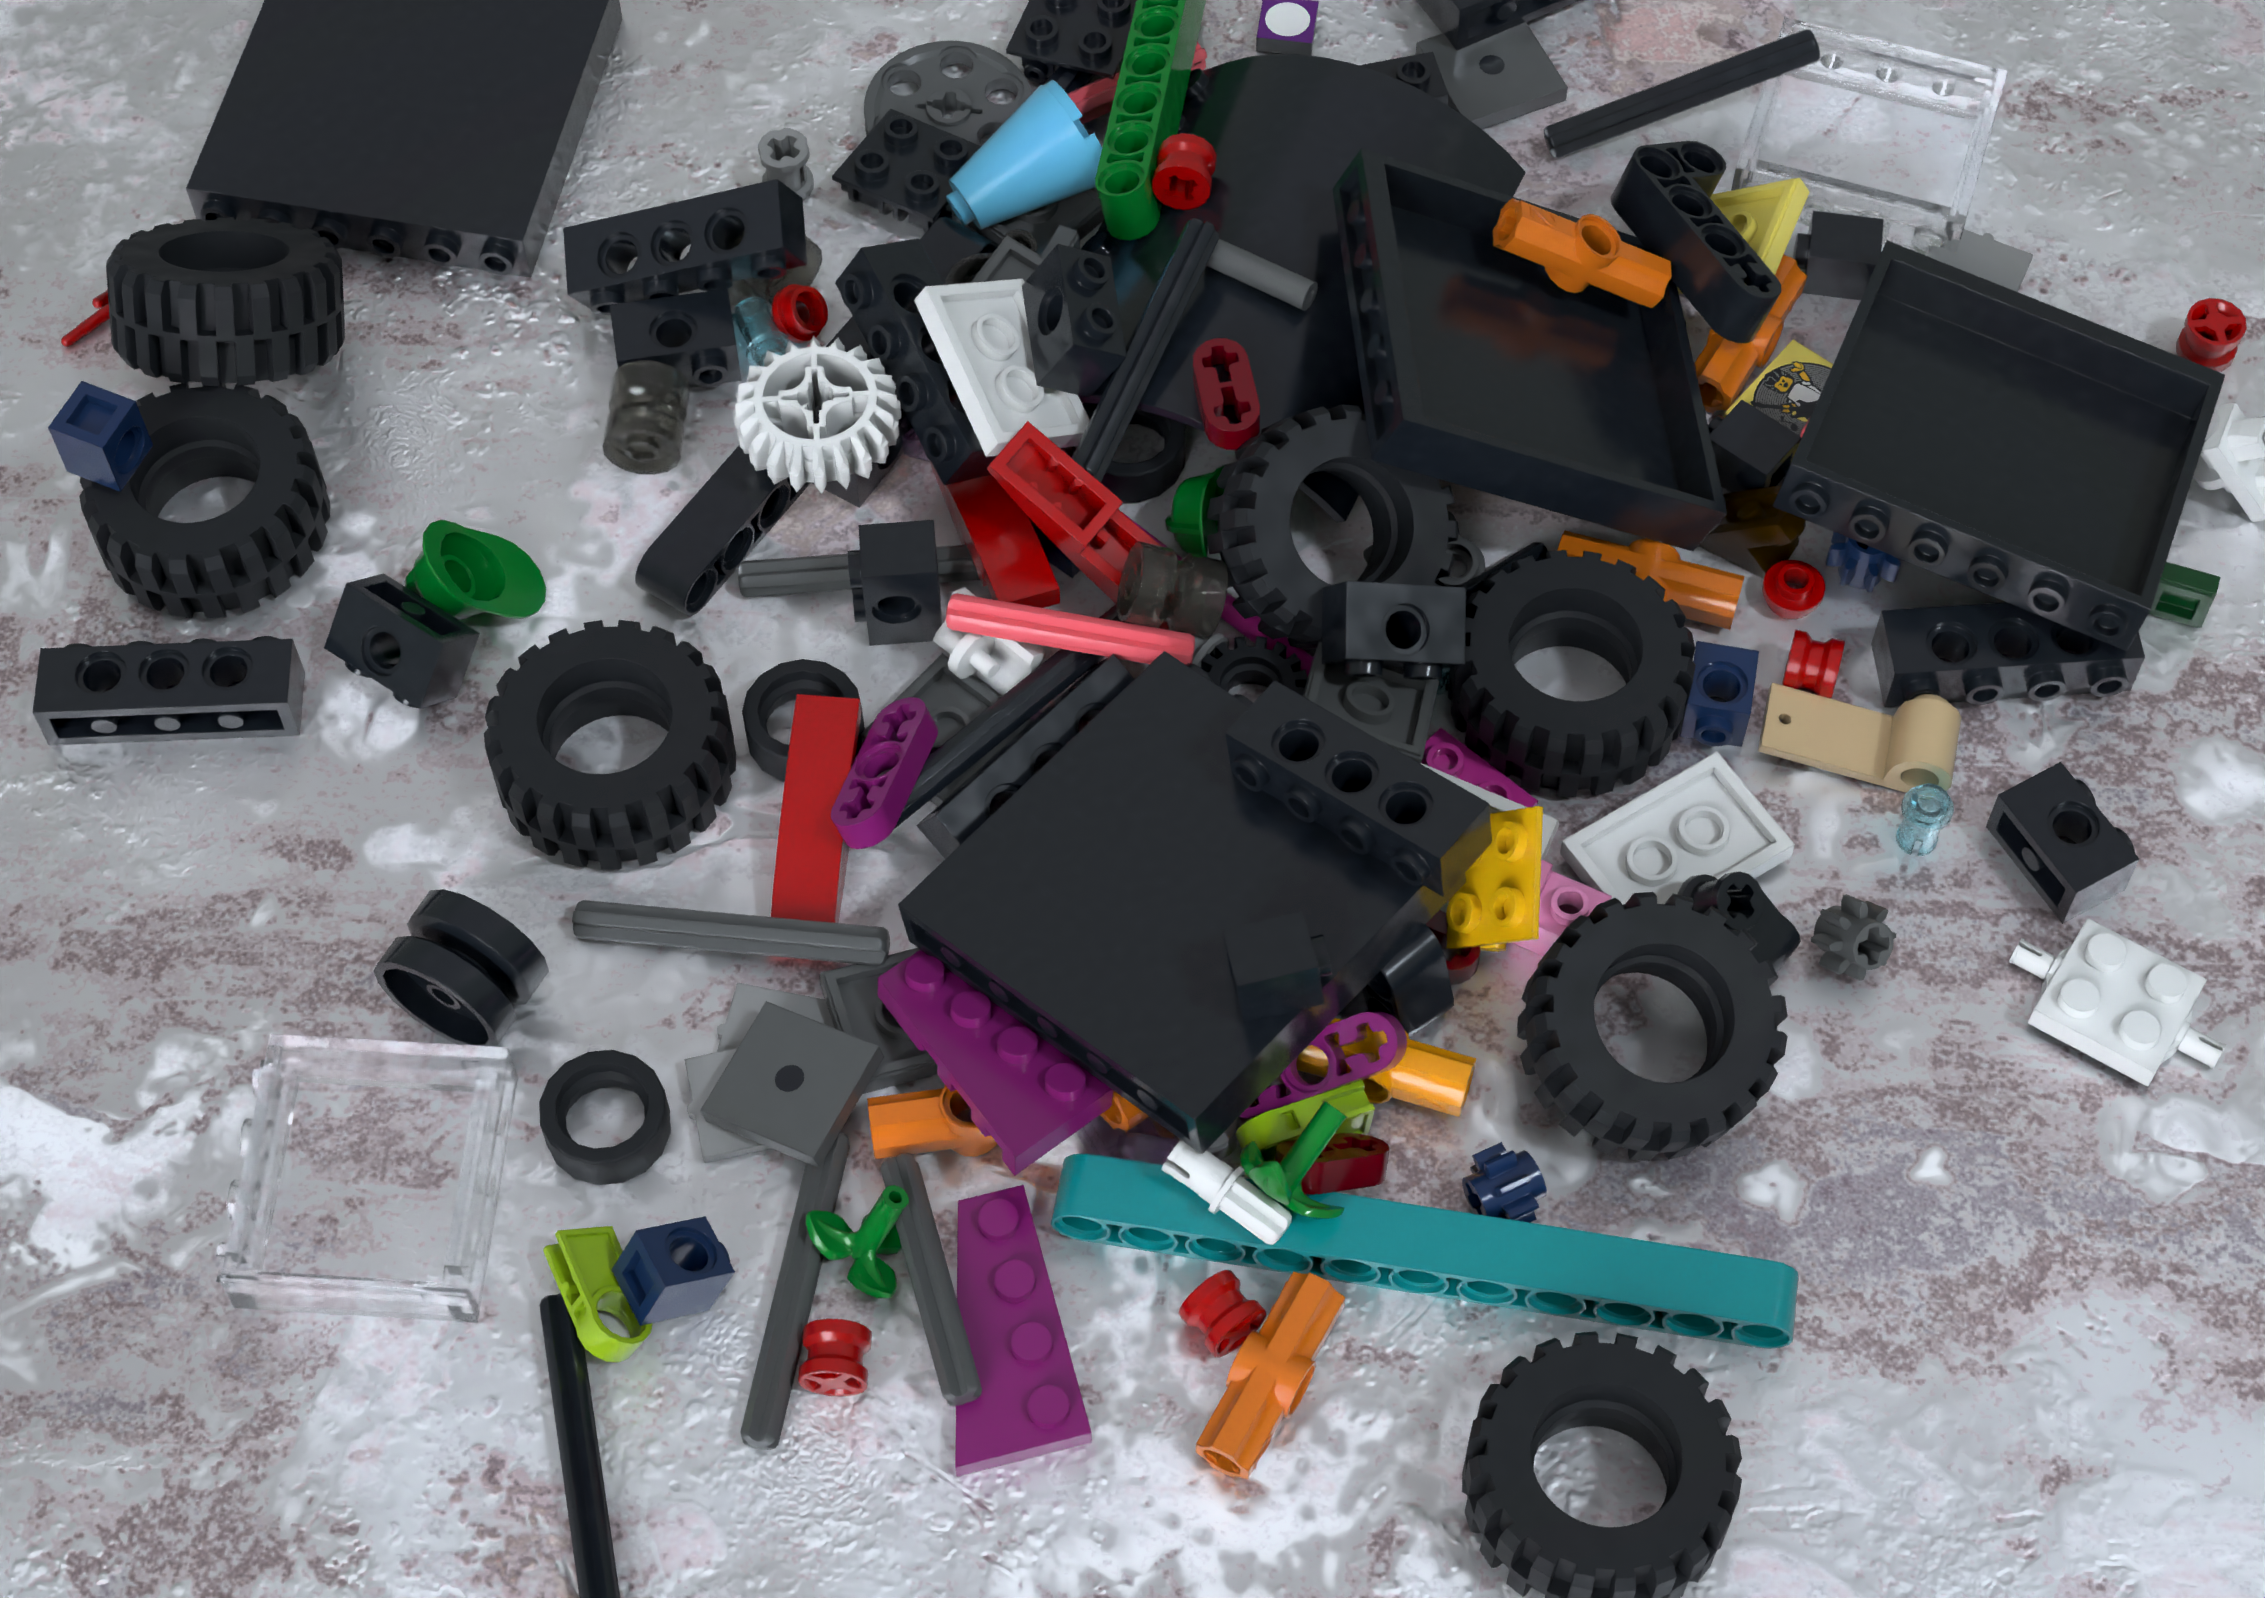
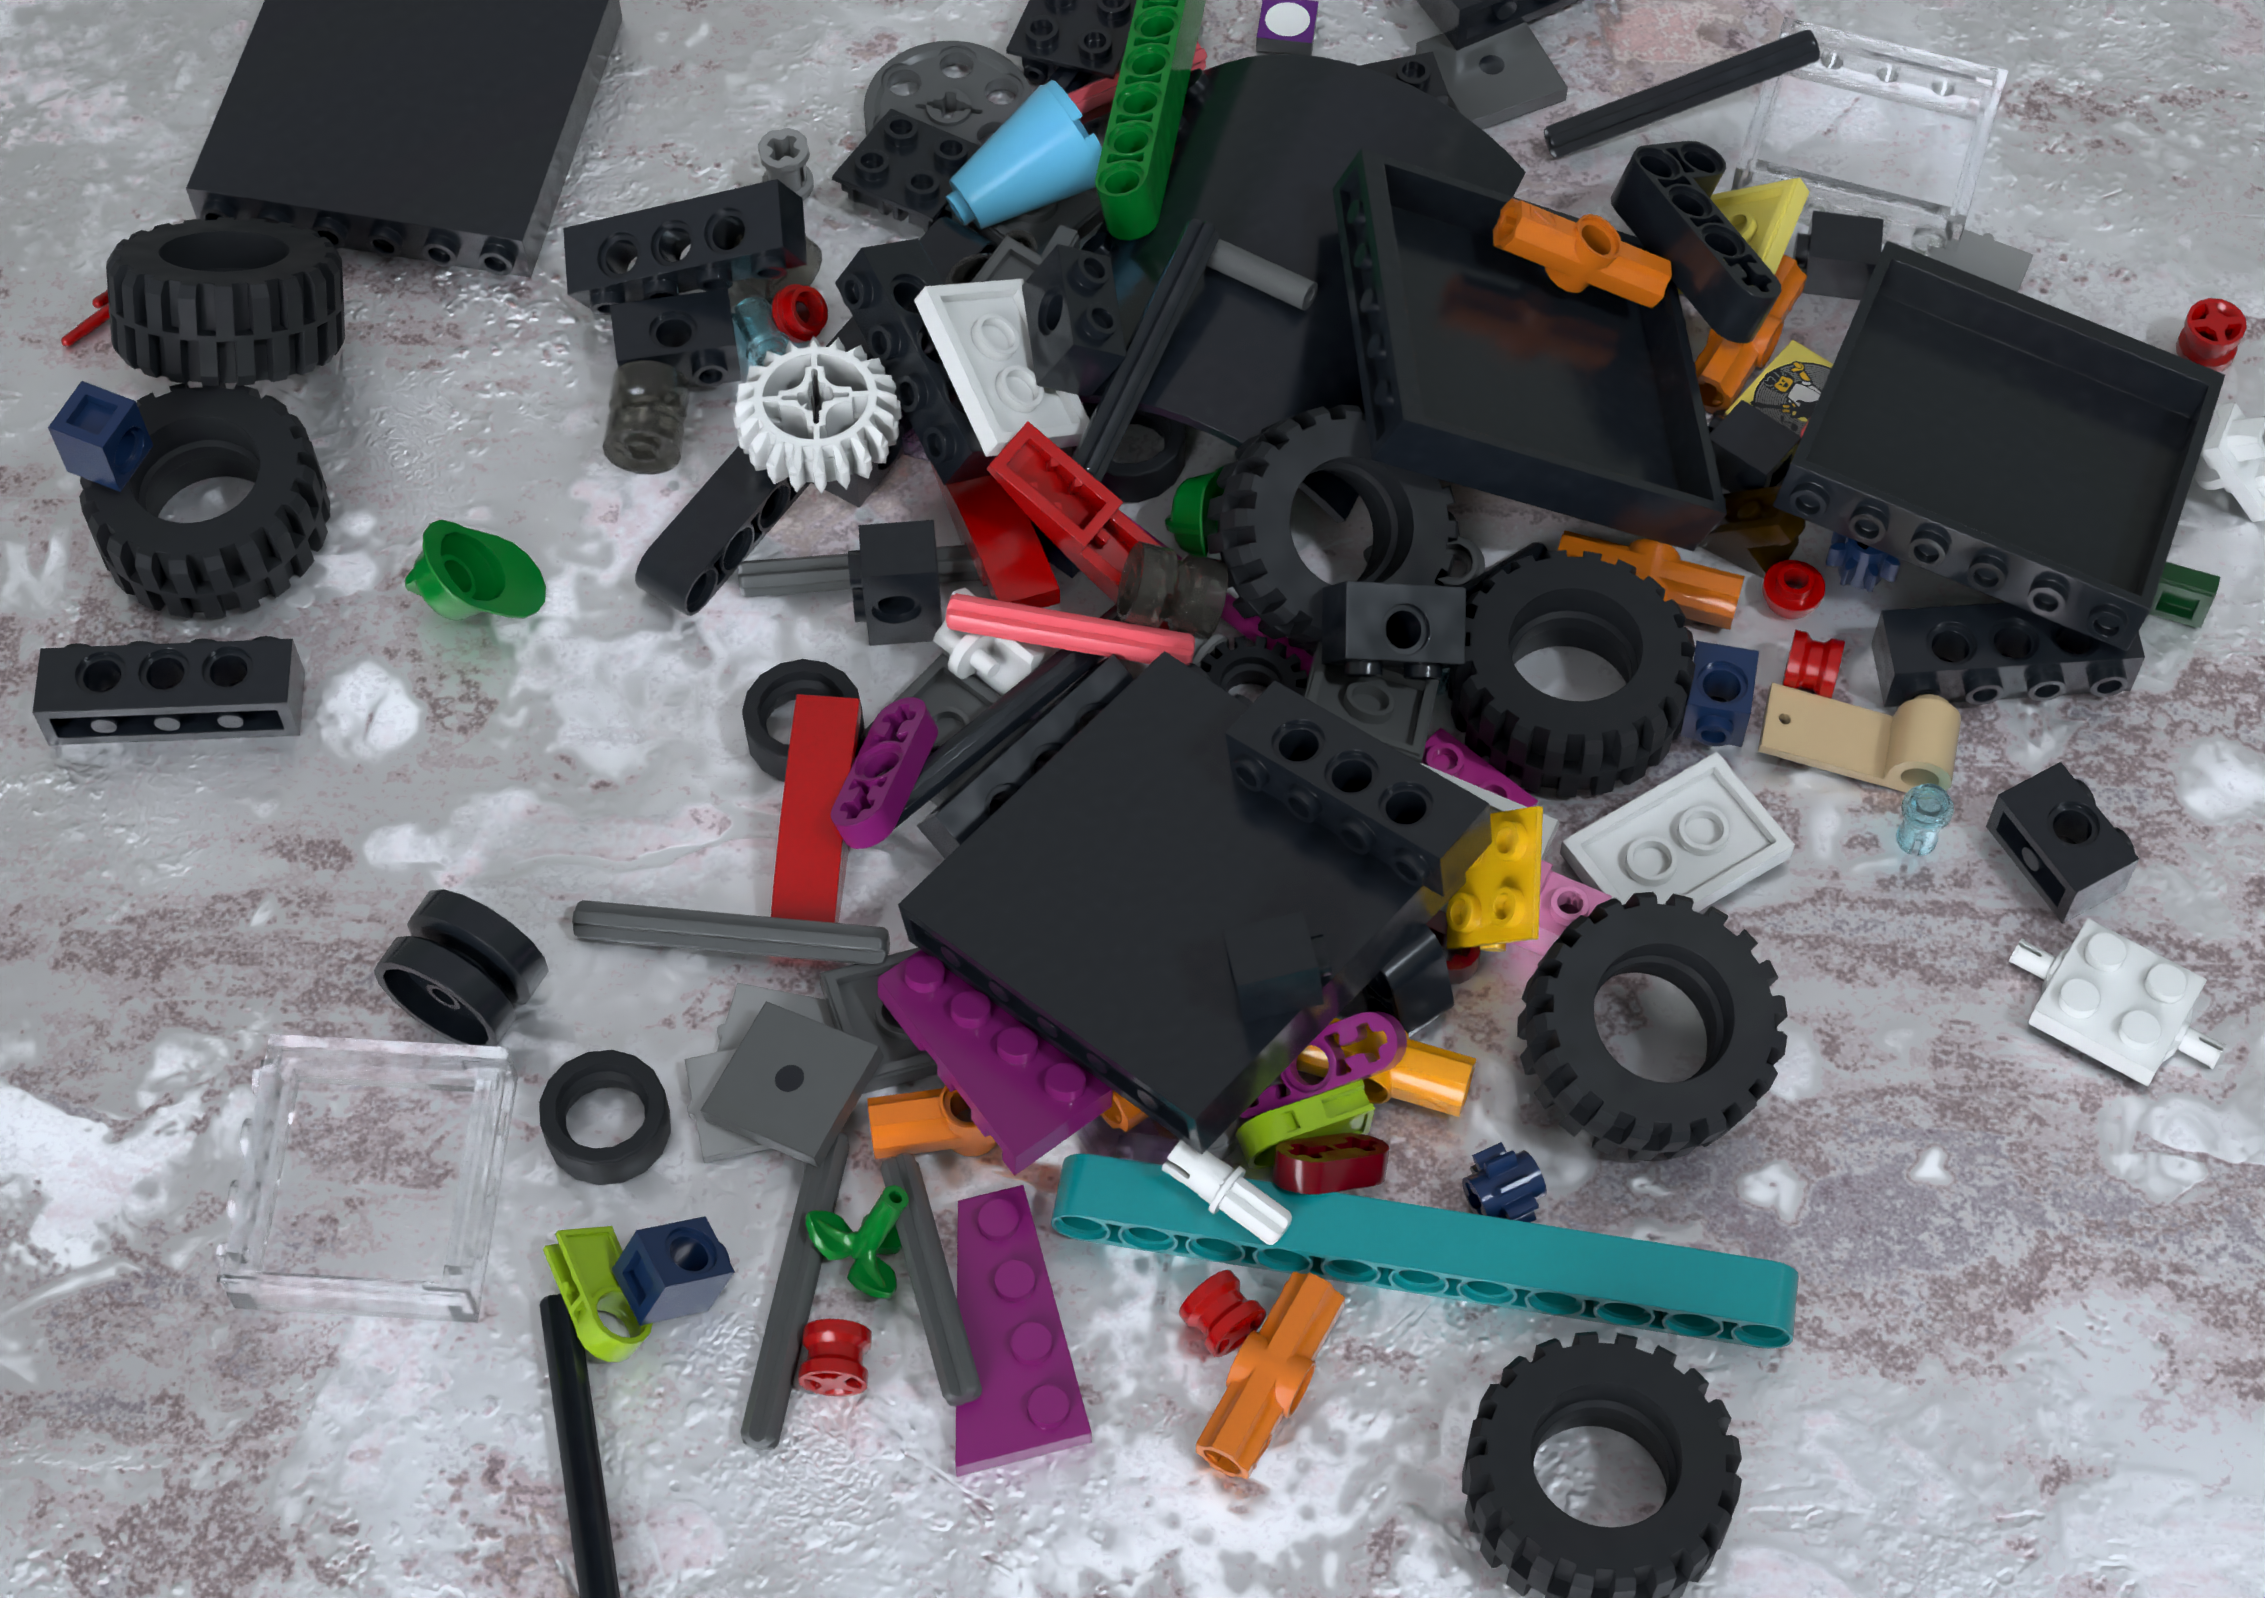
(401, 641): black brick -> none
(598, 677): black tyre -> none
(1184, 171): red wheel -> none
(1238, 391): dark red beam -> none
(1284, 1180): green plant -> none
(1747, 909): black piece -> none
(1853, 937): dark grey gear -> none

